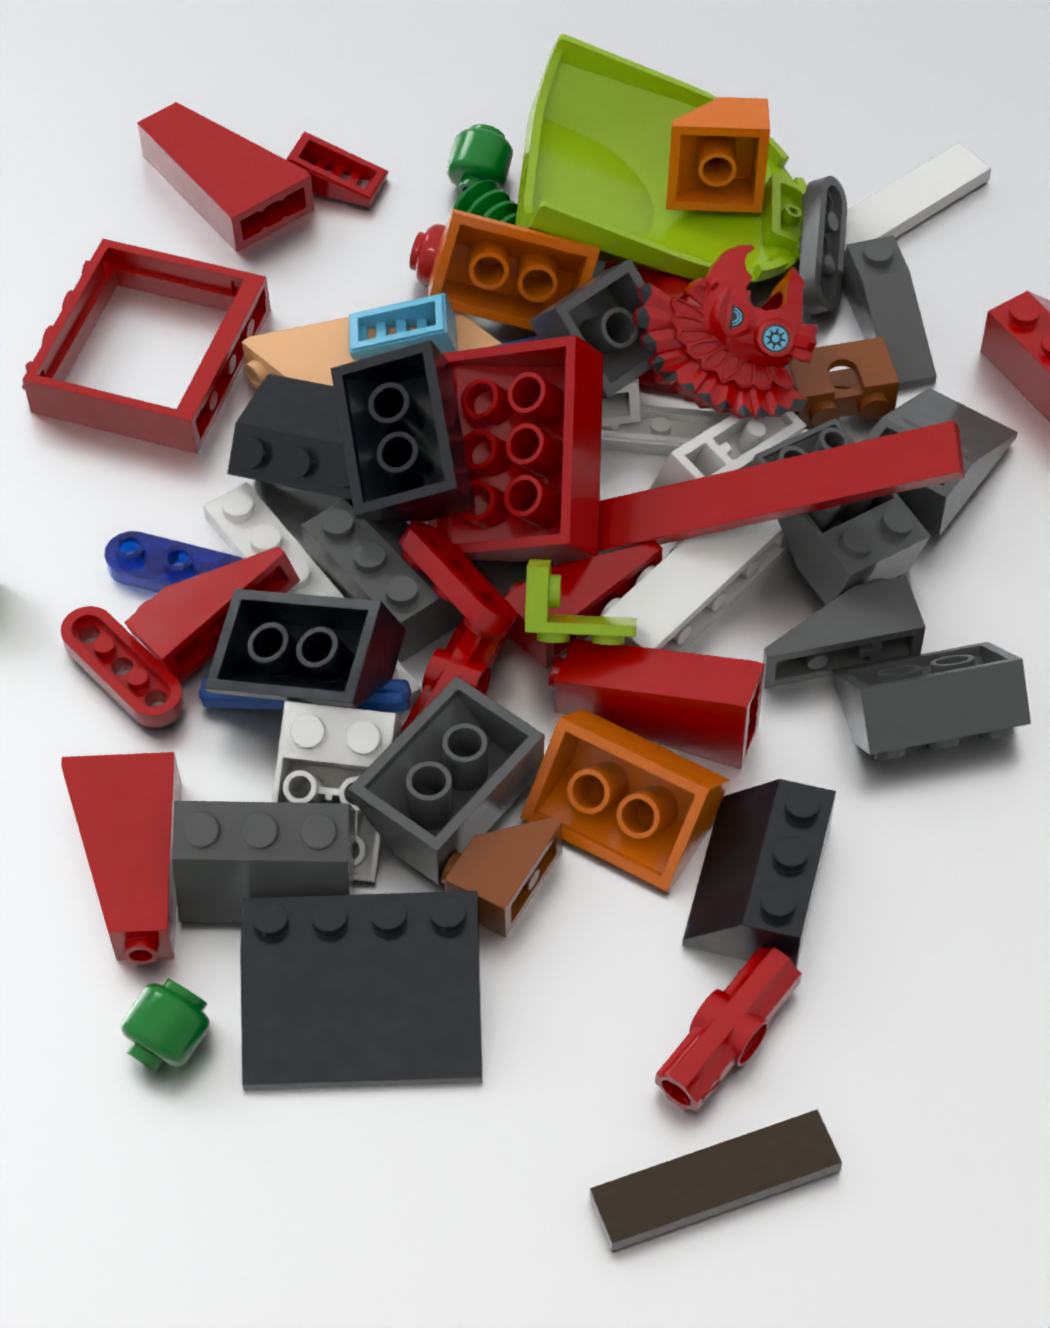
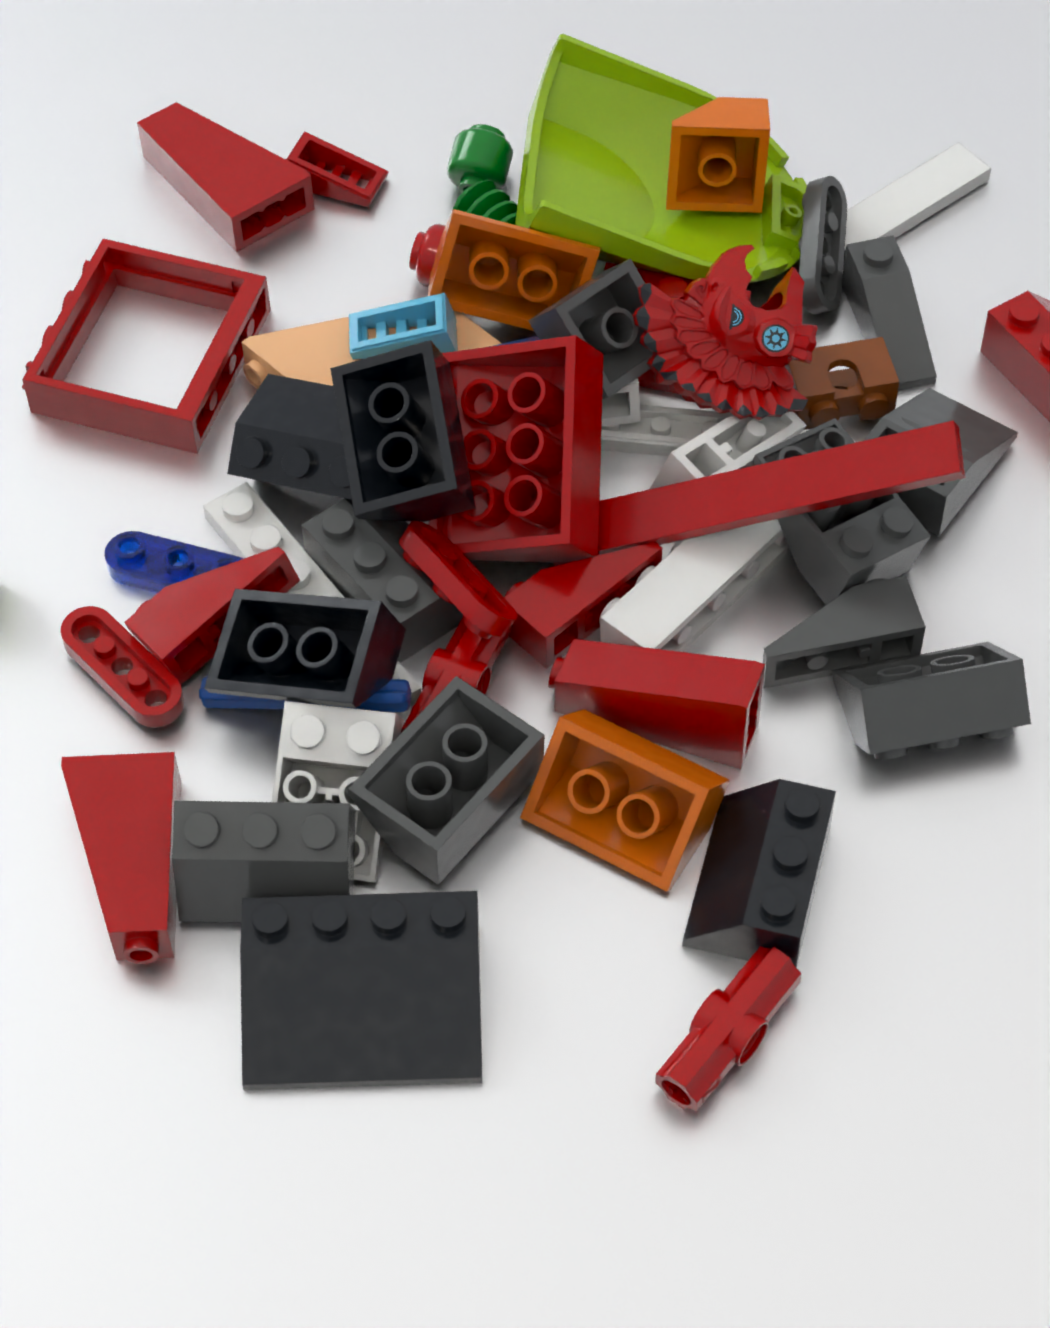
(165, 1025): green head -> none
(505, 869): dark orange slope -> none
(544, 591): lime bracket -> none
(715, 1180): dark brown tile -> none

